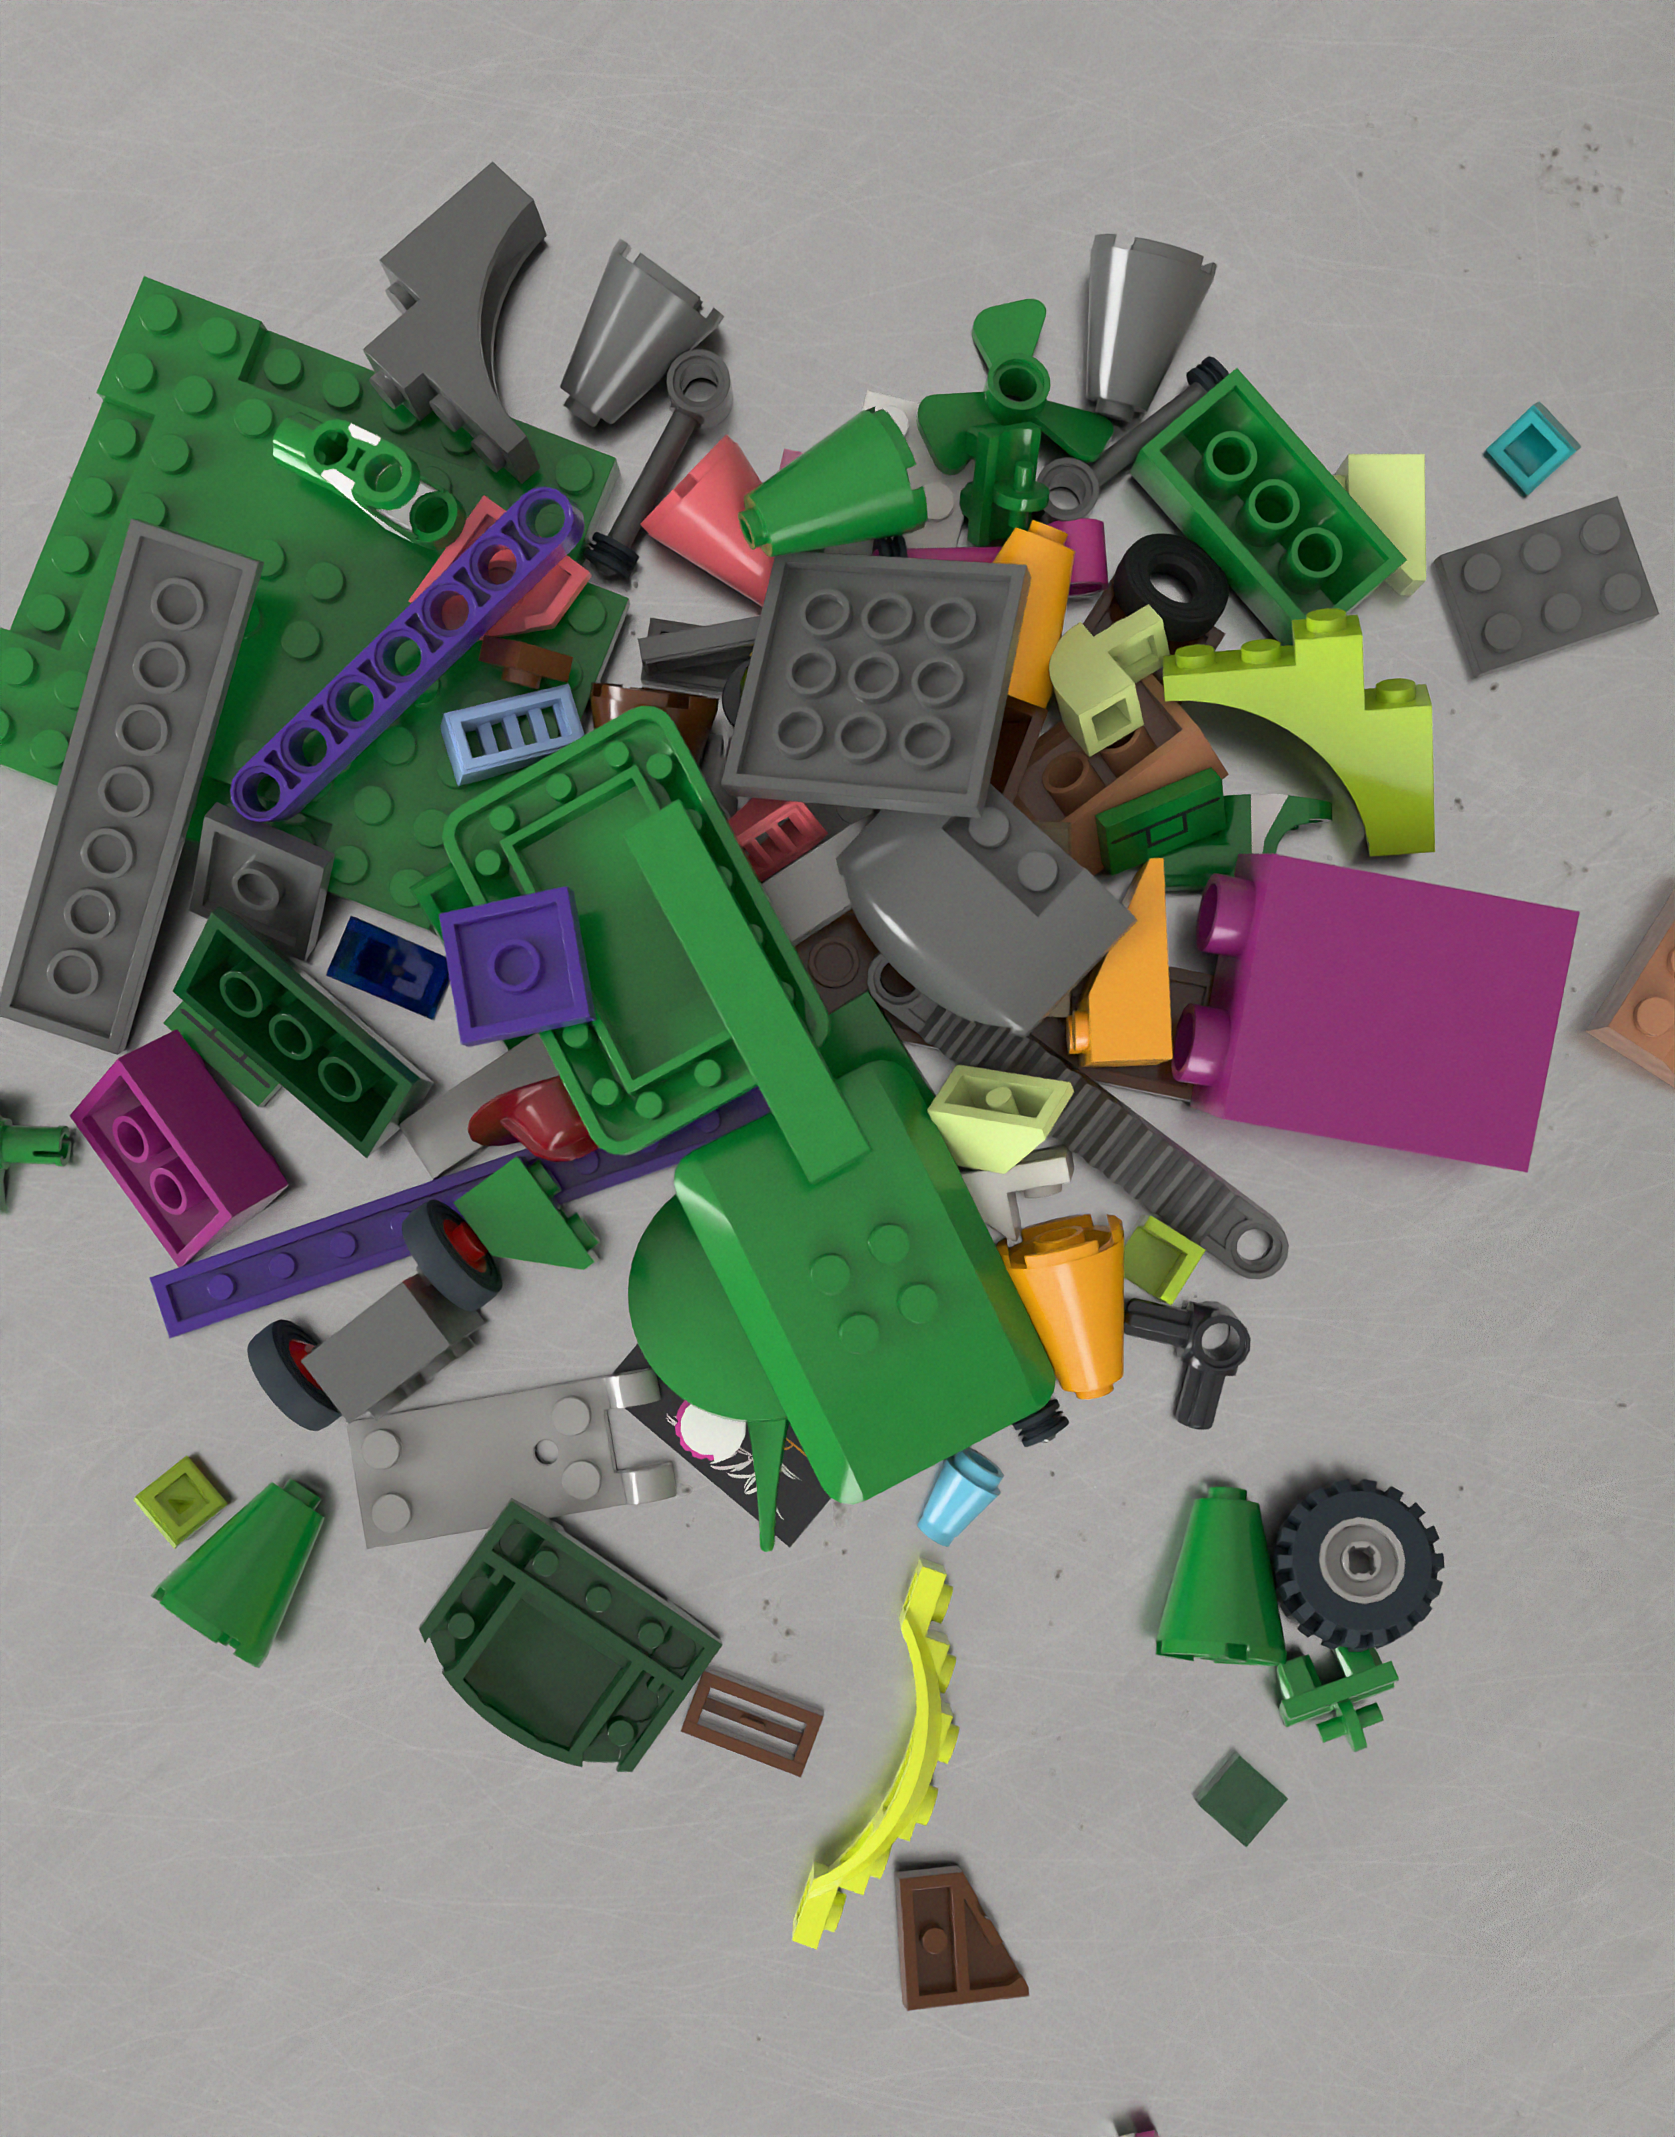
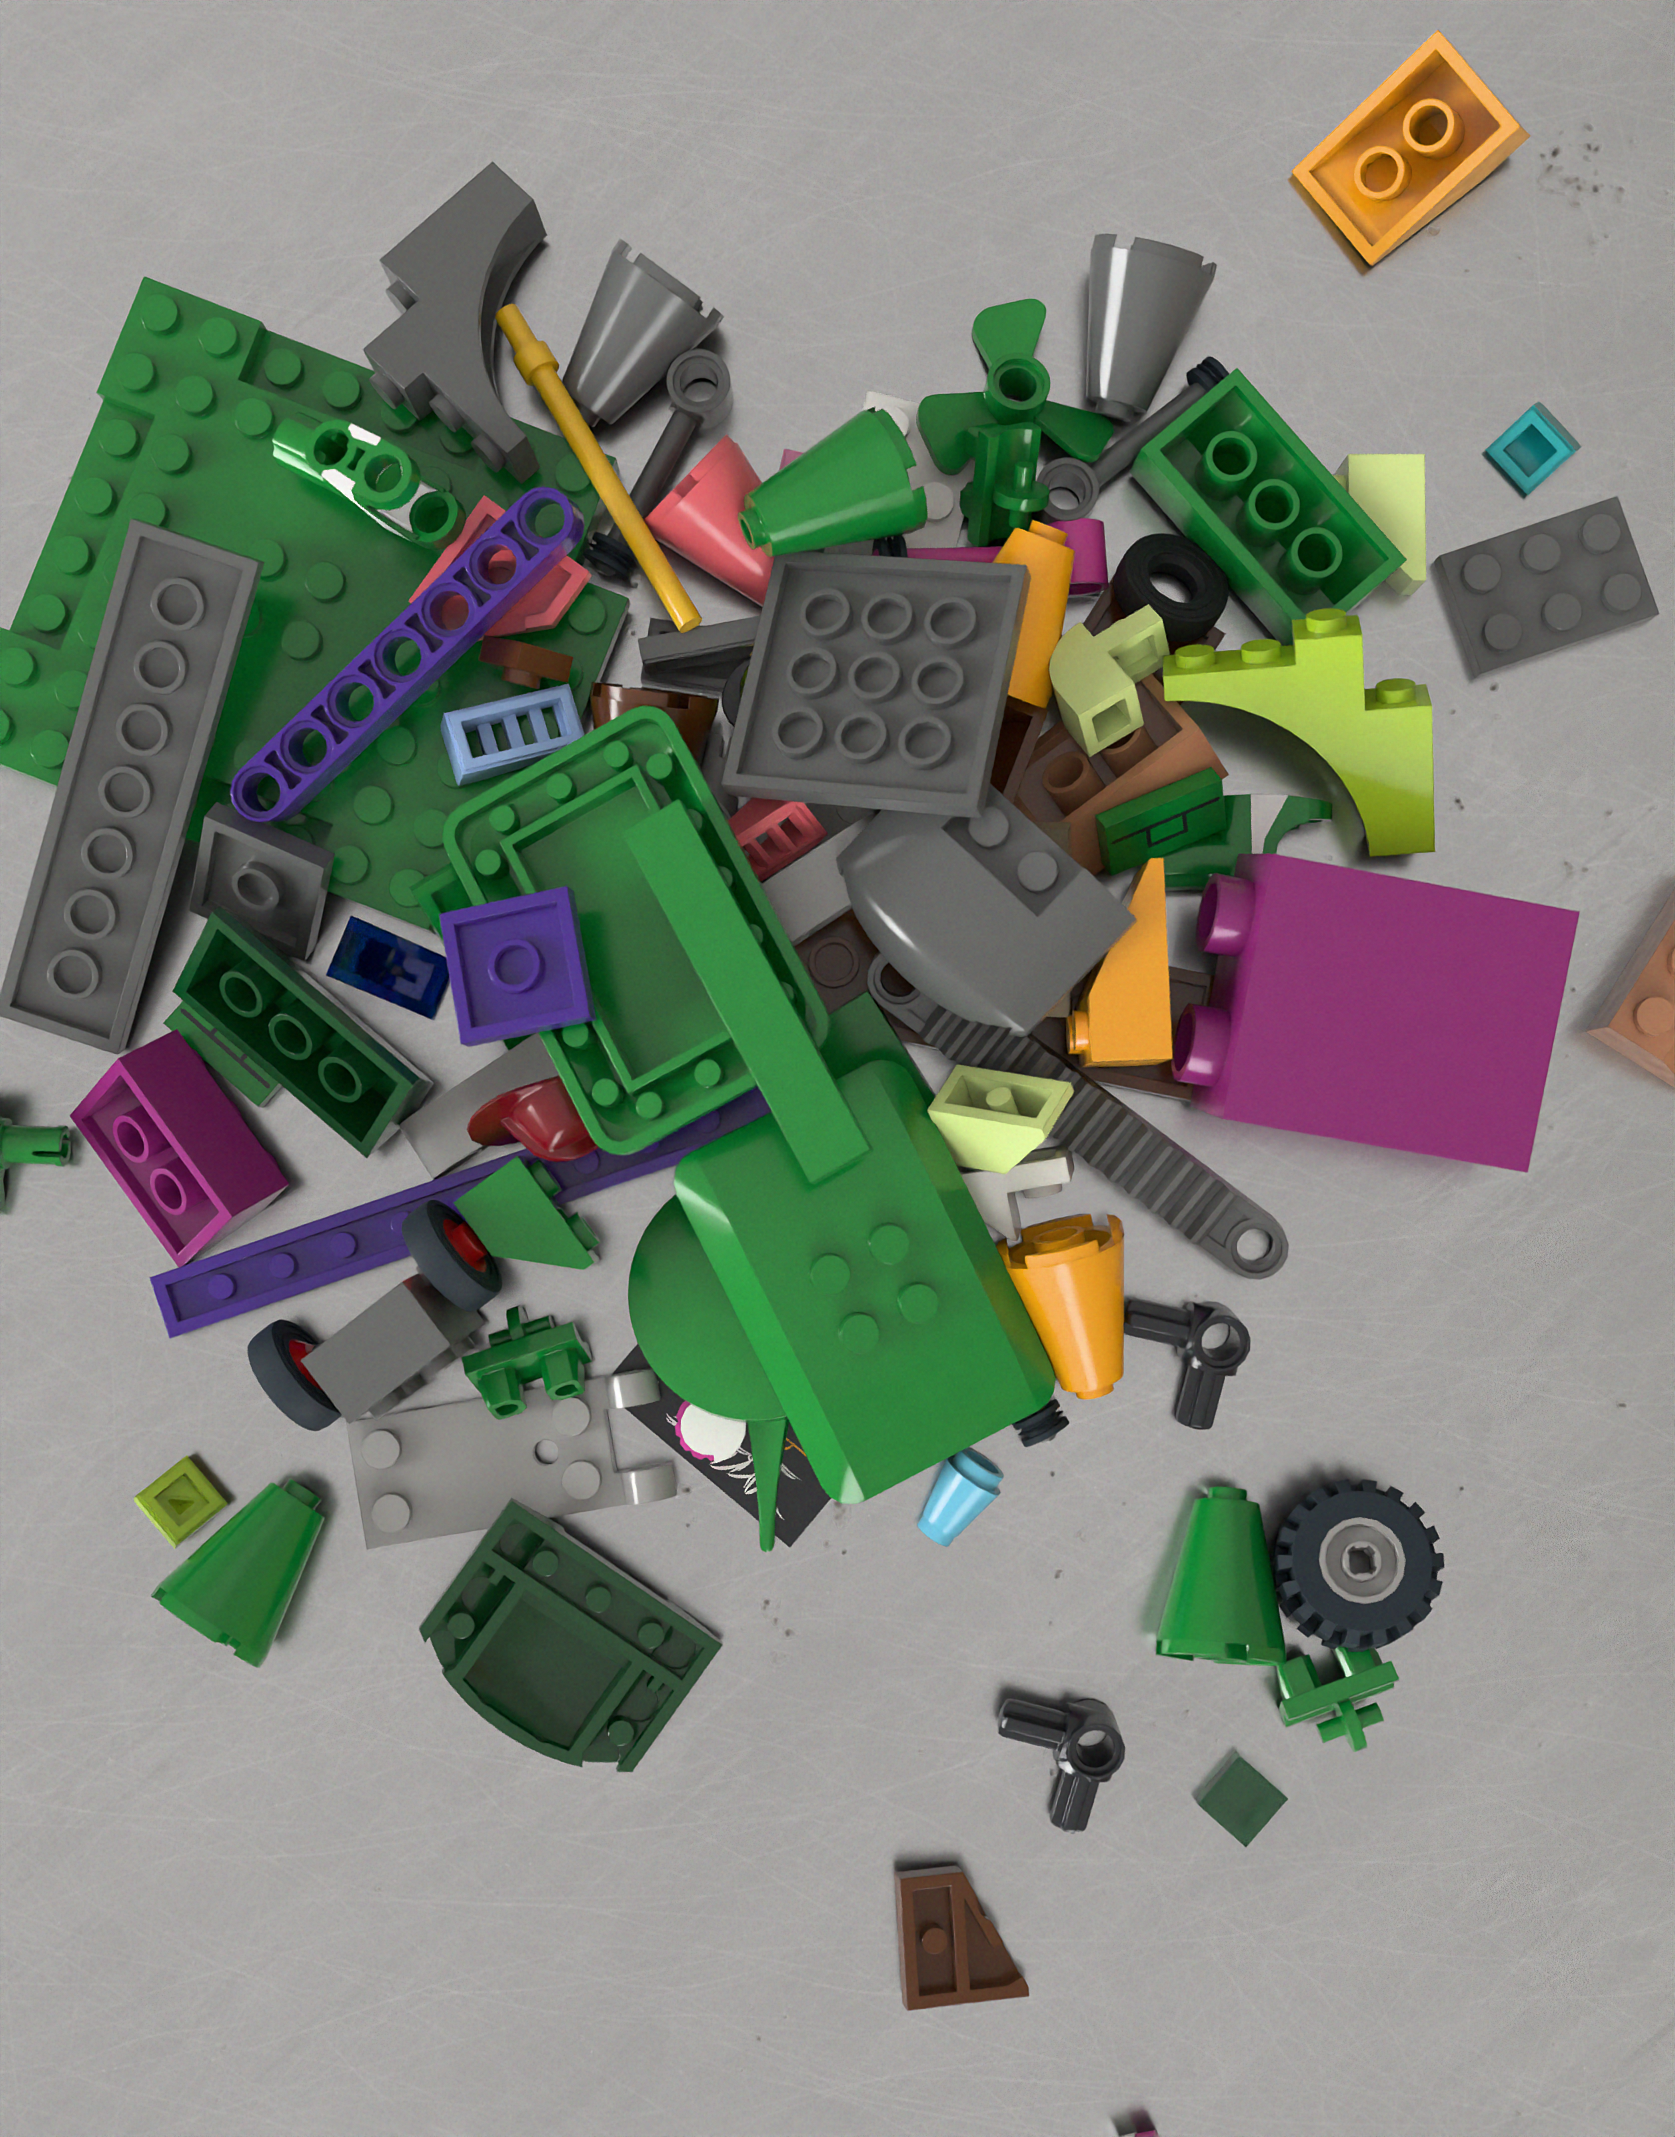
(526, 1354): none -> green hips
(540, 370): none -> yellow bar
(745, 1746): reddish brown tile -> none
(911, 1794): neon yellow piece -> none
(1081, 1766): none -> black axle
(1159, 1259): lime panel -> none
(1410, 149): none -> light orange slope

